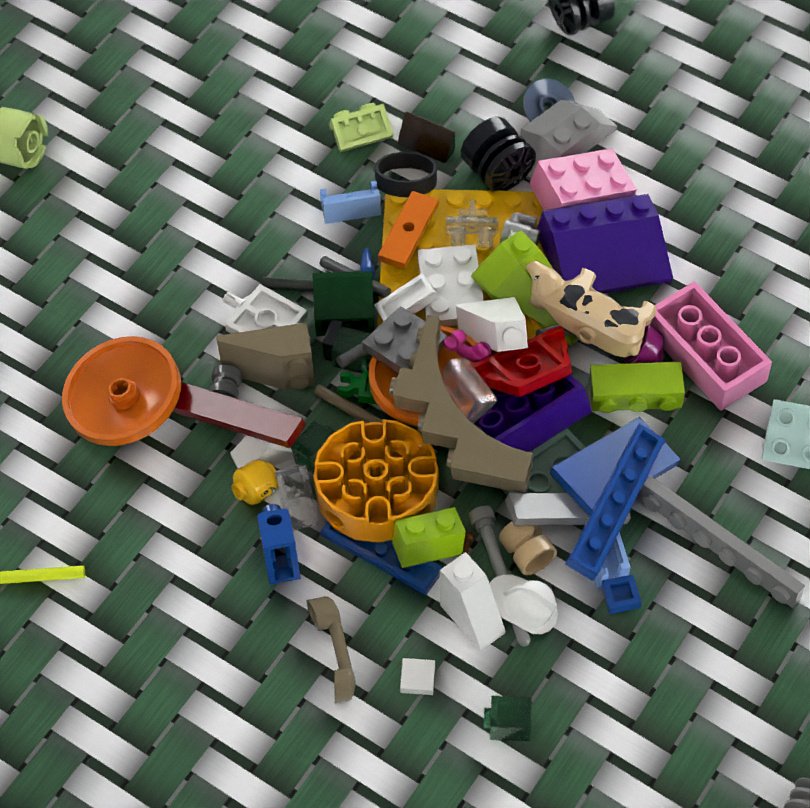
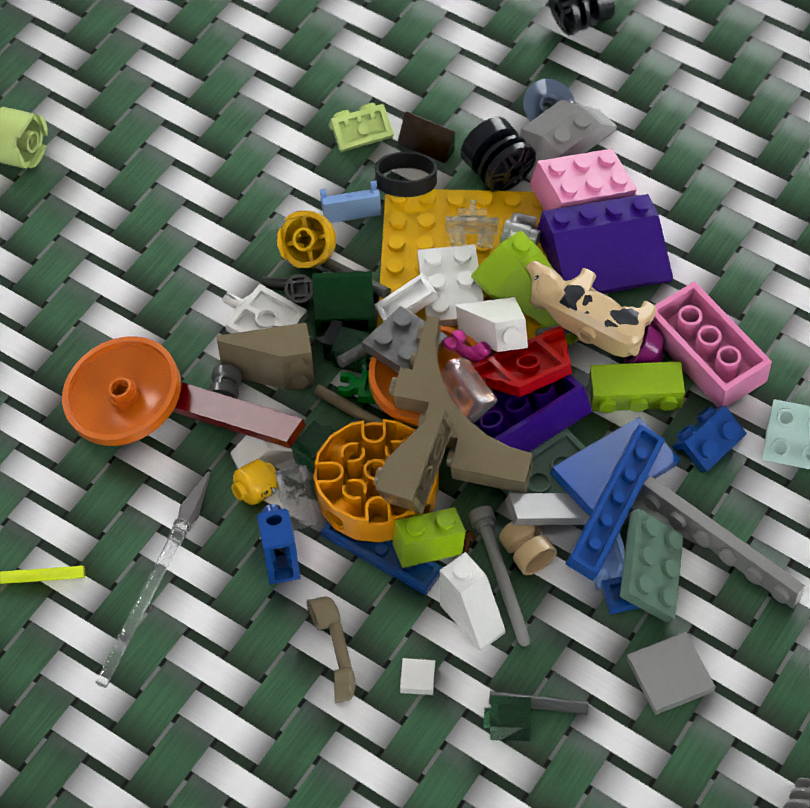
(188, 513): none -> clear piece
(304, 293): none -> dark grey wheel
(306, 239): none -> yellow cylinder
(366, 262): blue piece -> none
(408, 230): orange tile -> none
(415, 463): none -> dark tan slope
(525, 603): white piece -> none
(550, 703): none -> dark grey bar
(652, 565): none -> sand green plate
(670, 673): none -> light grey tile
(710, 437): none -> blue bracket

